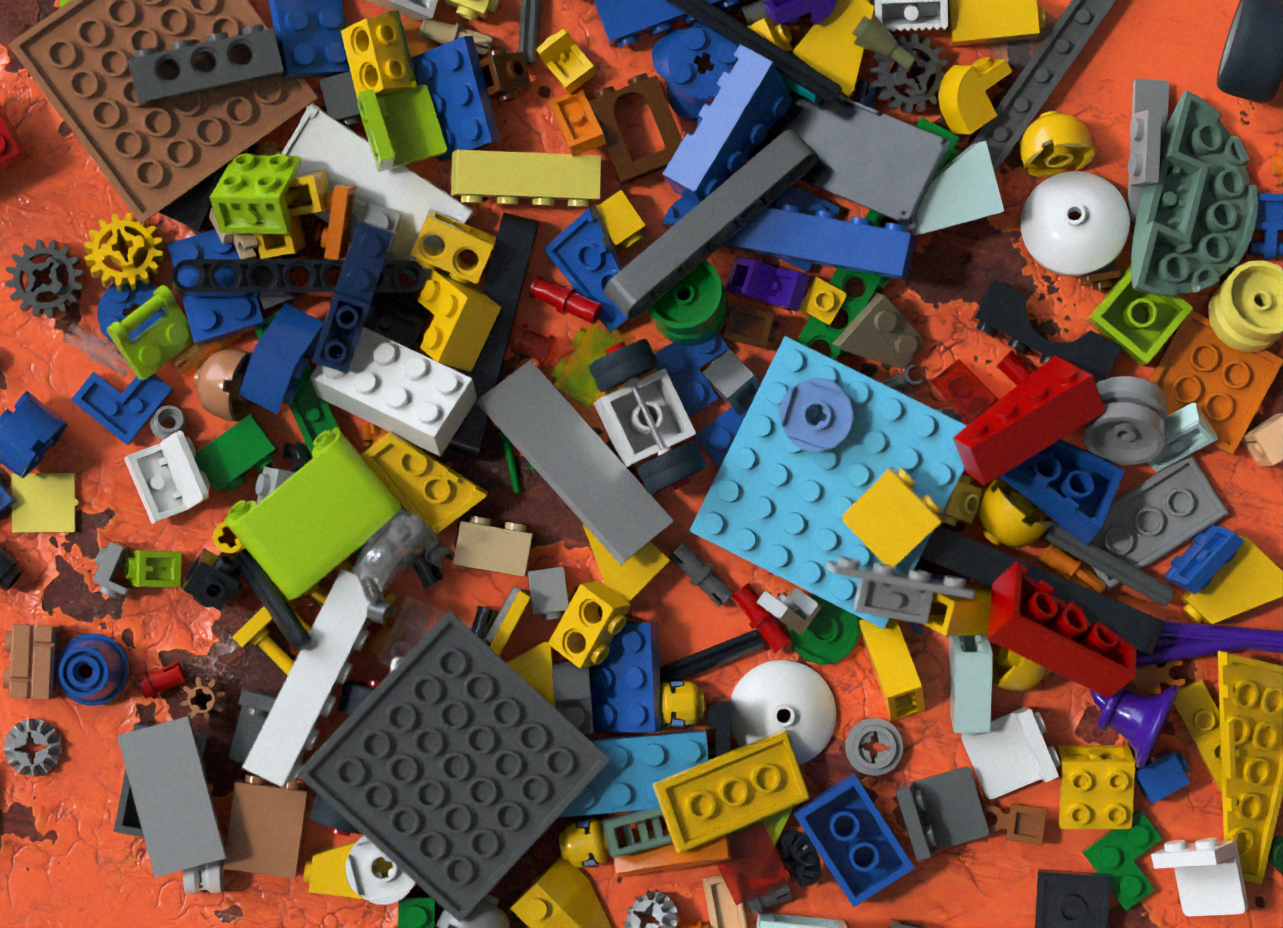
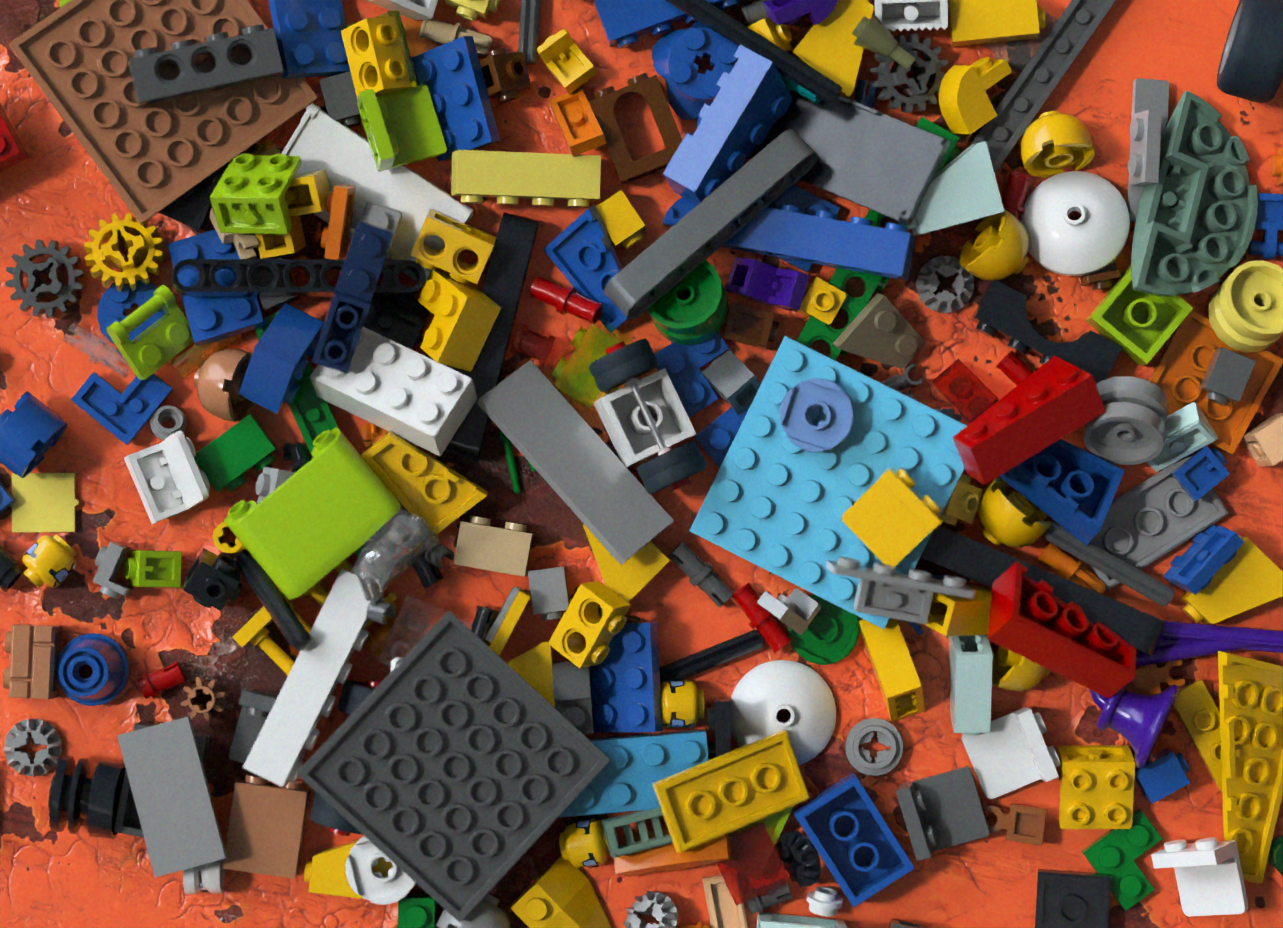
(49, 561): none -> yellow head
(80, 796): none -> black wheel
(824, 901): none -> white plate
(944, 301): none -> light grey gear
(997, 249): none -> yellow cylinder
(1015, 193): none -> red pin
(1201, 472): none -> blue bracket
(1226, 376): none -> dark grey brick

